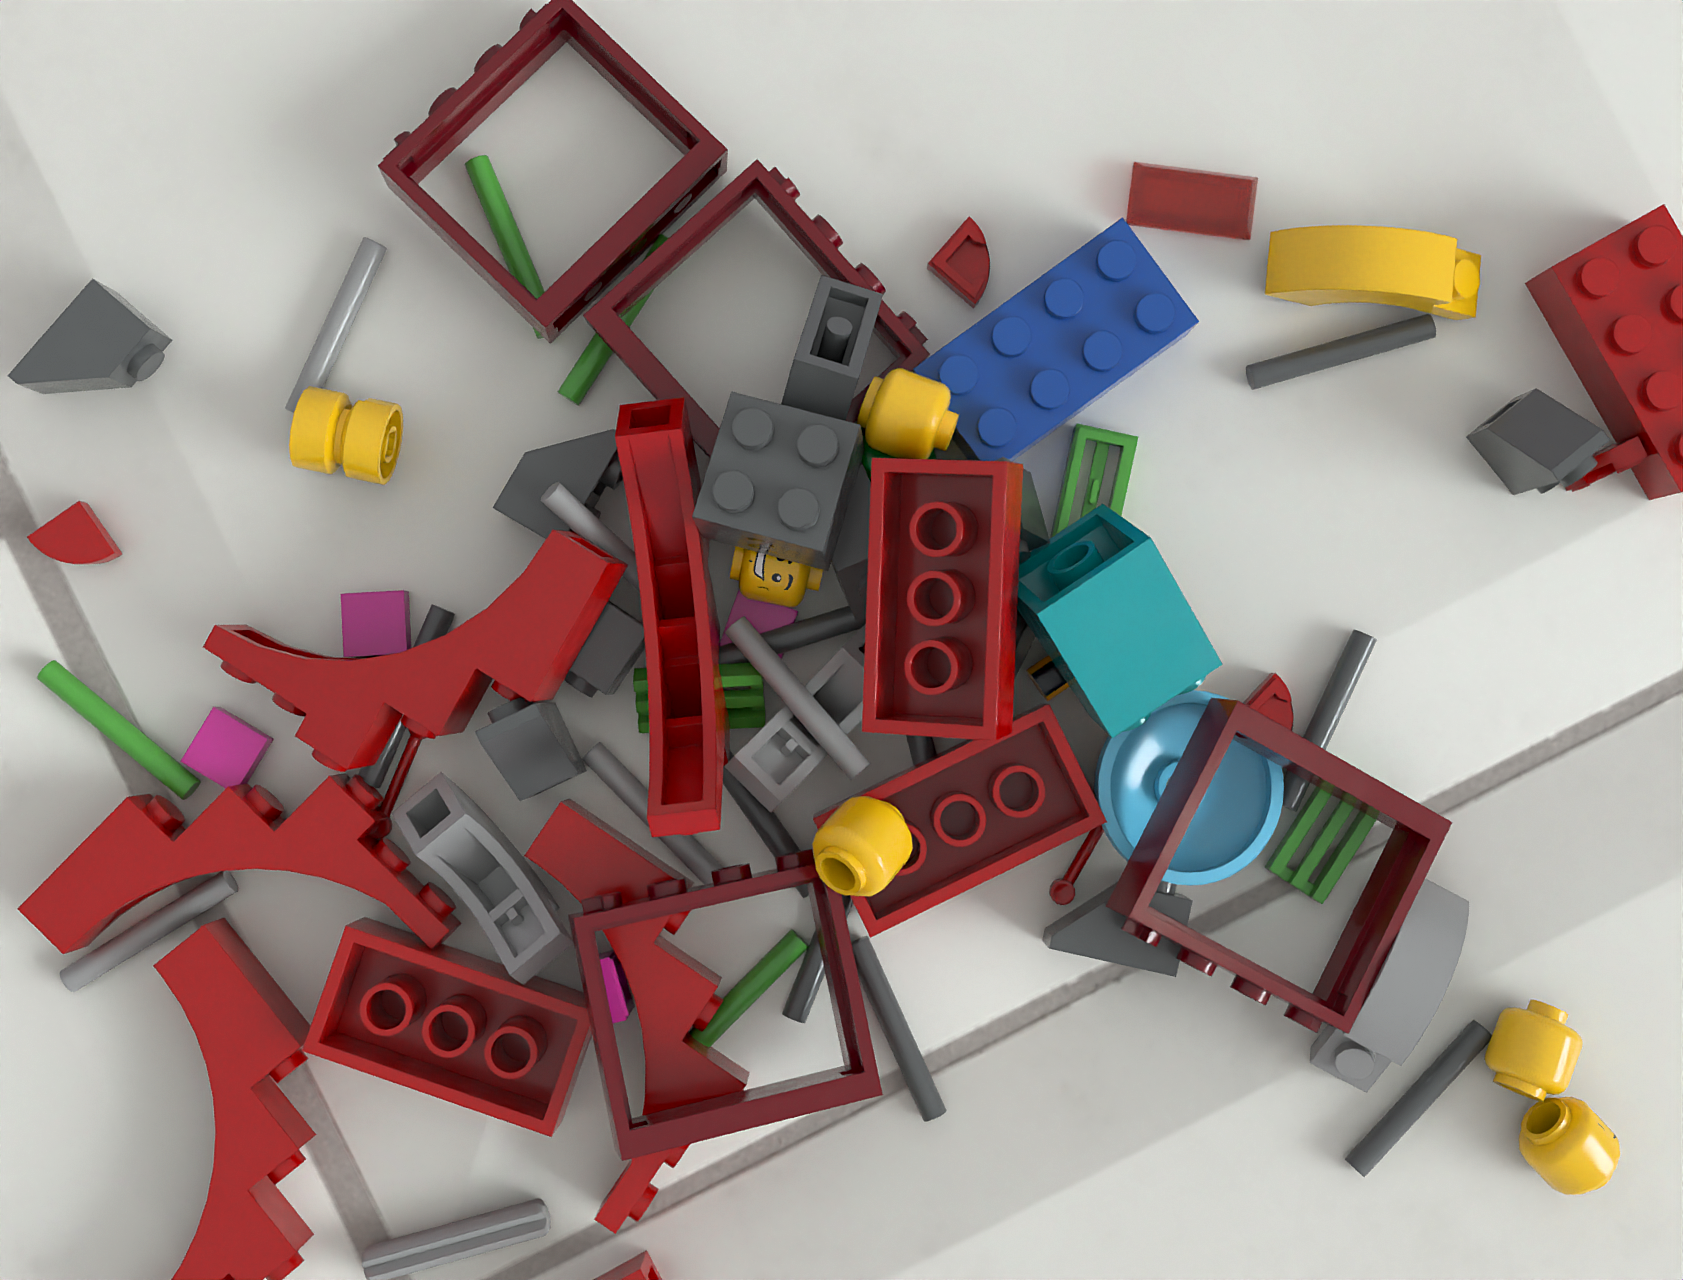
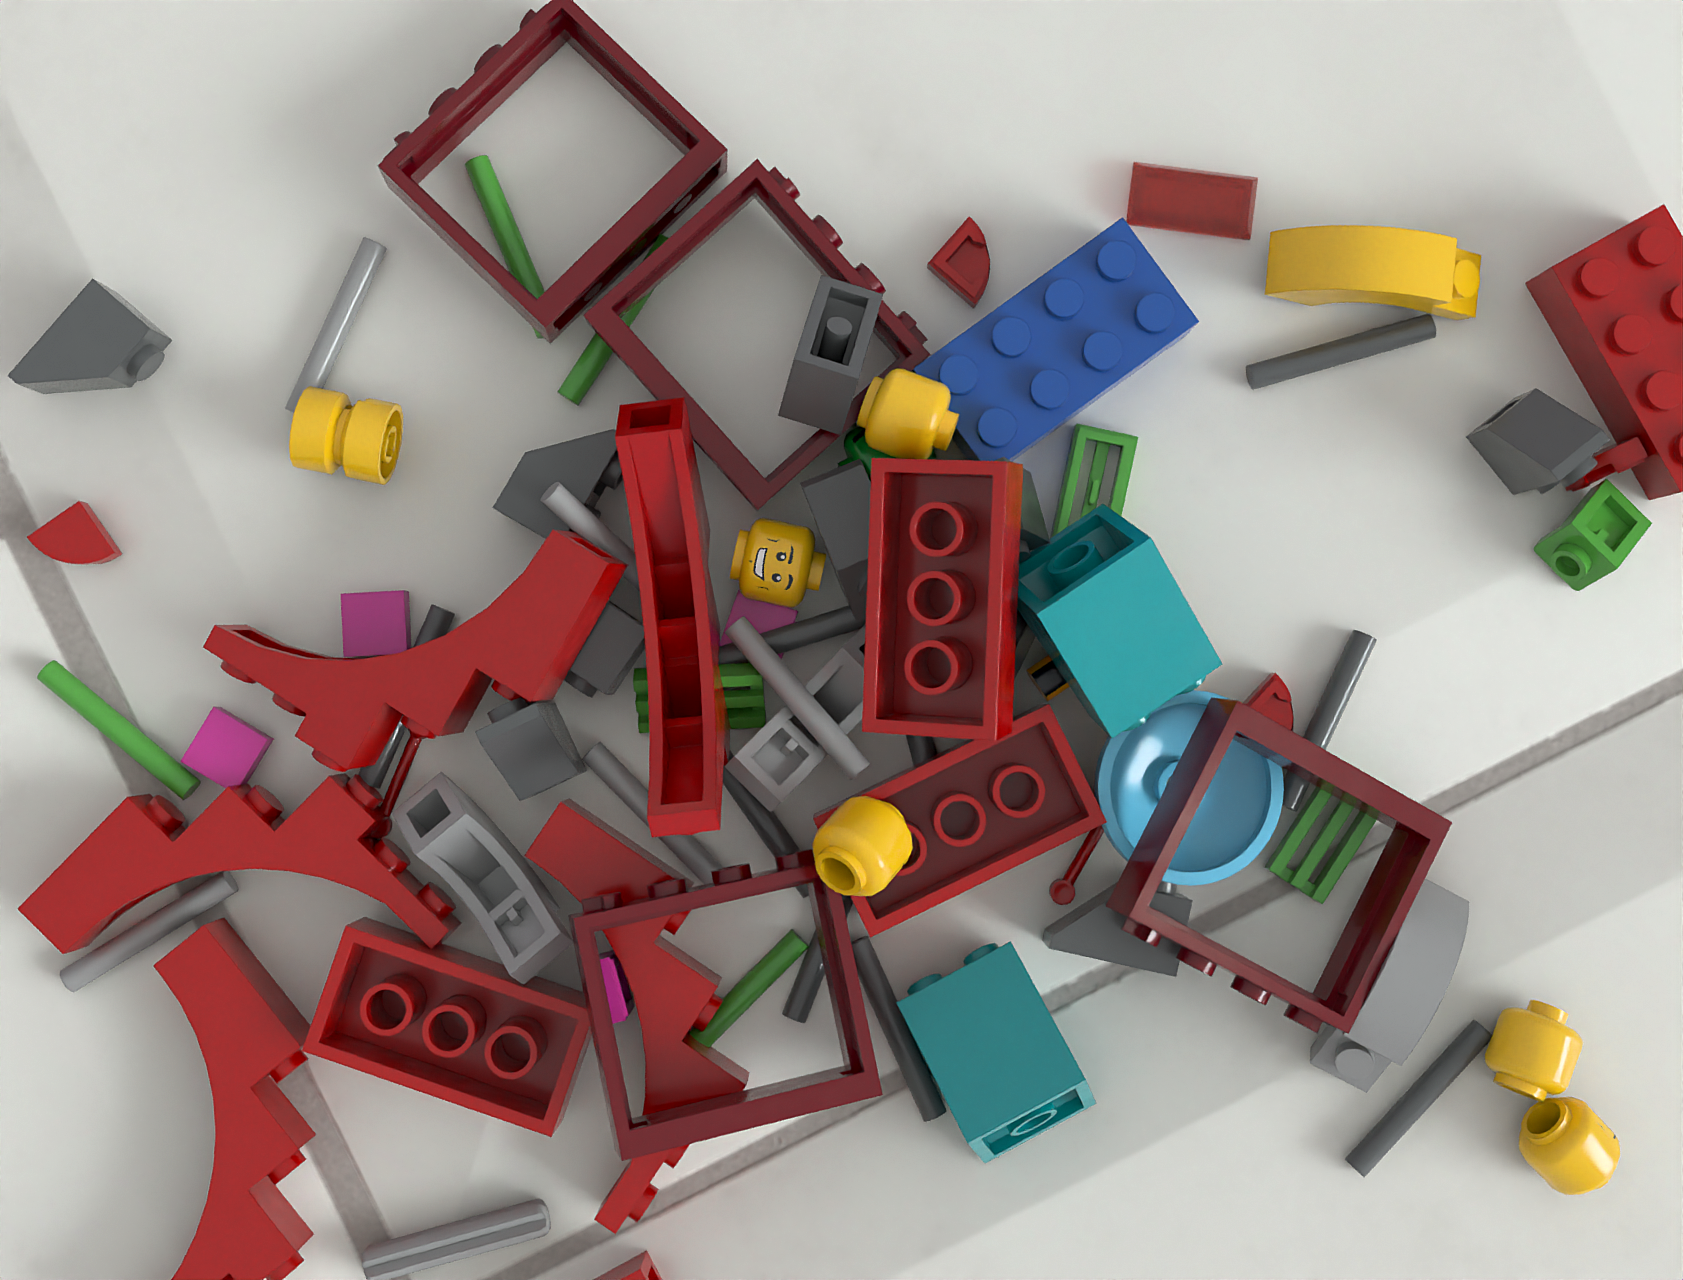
(779, 481): dark grey brick -> none
(995, 1051): none -> teal slope
(1593, 537): none -> bright green bracket

